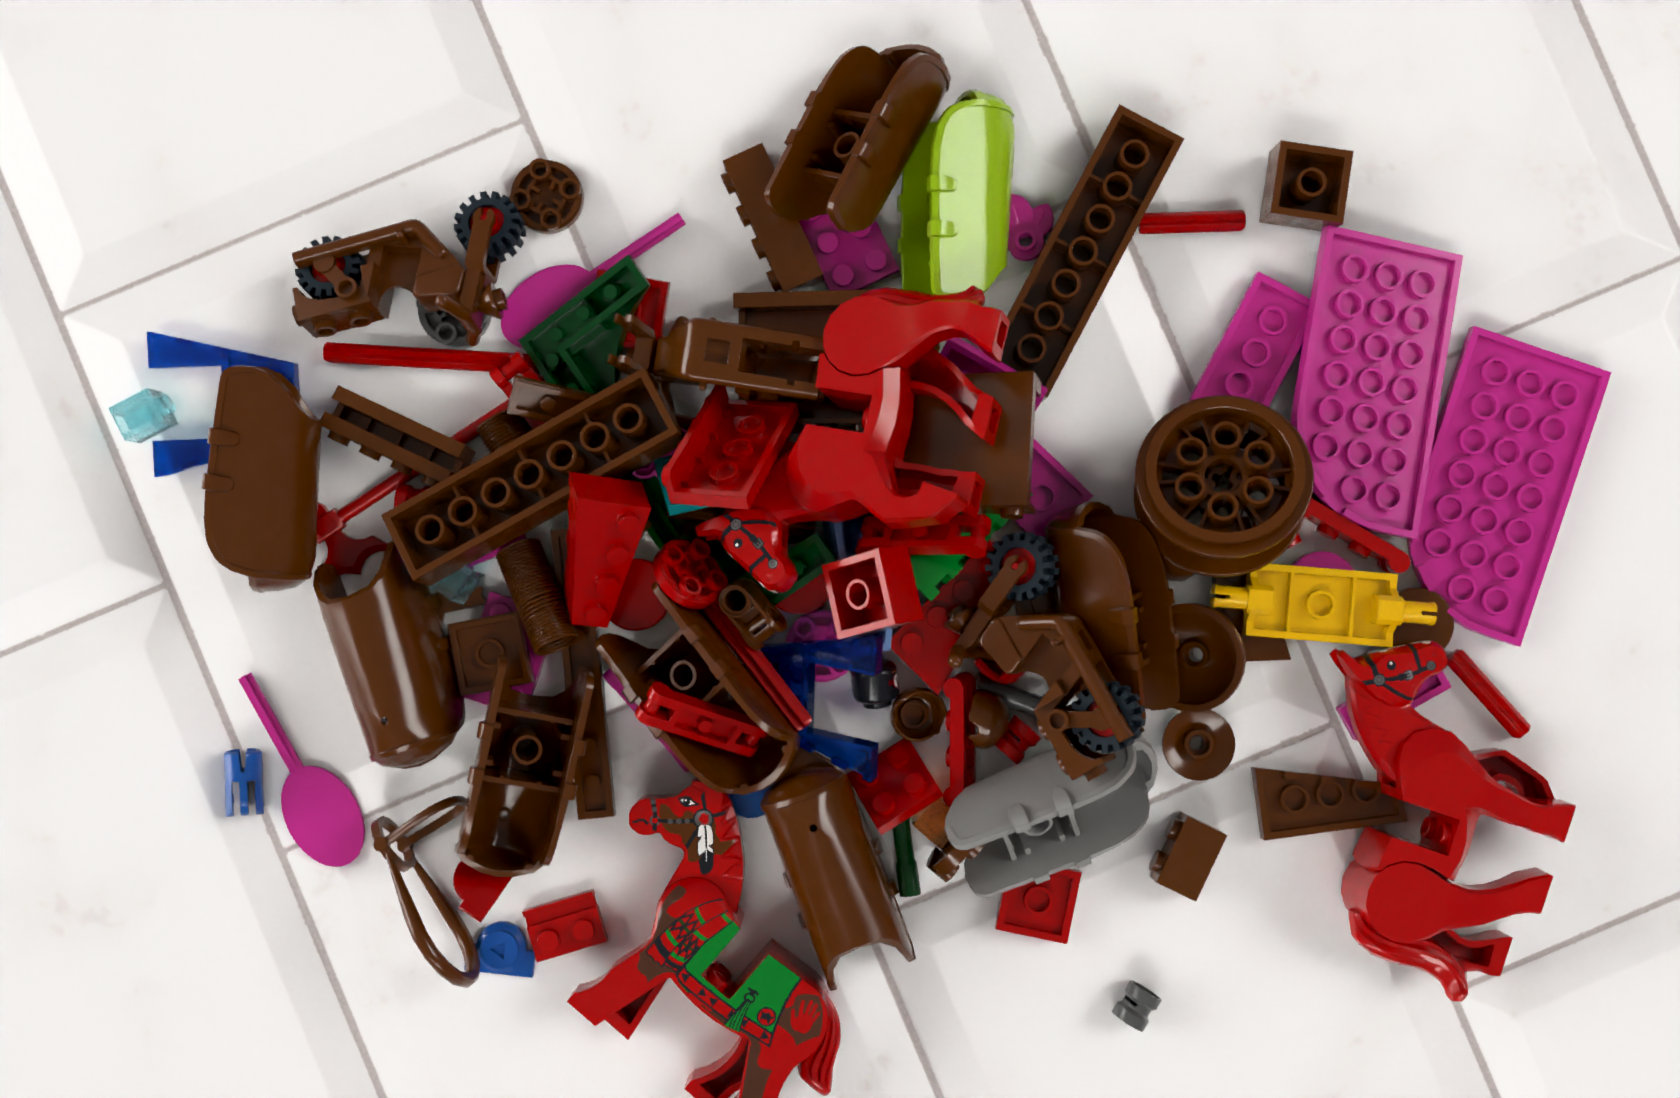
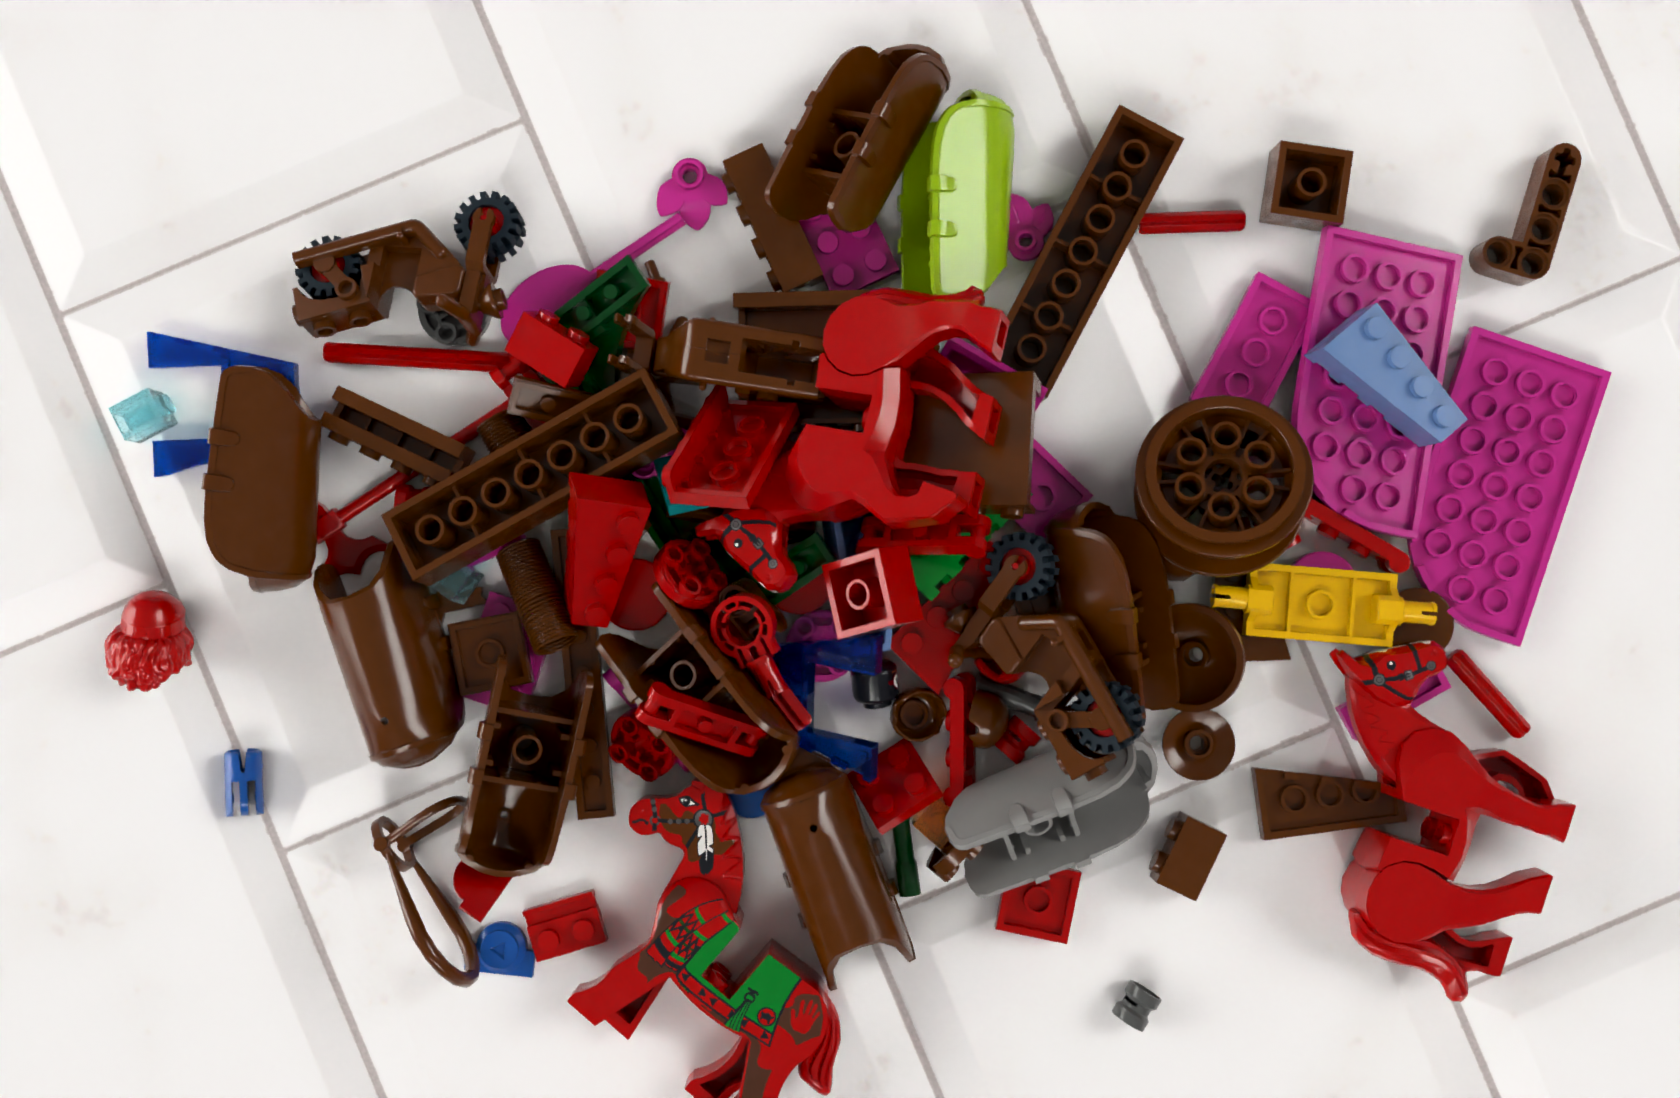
(149, 641): none -> red hair
(313, 800): dark pink piece -> none
(547, 196): reddish brown tile -> none
(552, 348): none -> red brick
(638, 749): none -> red tile
(652, 270): none -> reddish brown piece
(694, 198): none -> dark pink plate
(744, 650): none -> red pin
(1388, 375): none -> medium blue wedge
(1533, 212): none -> reddish brown beam

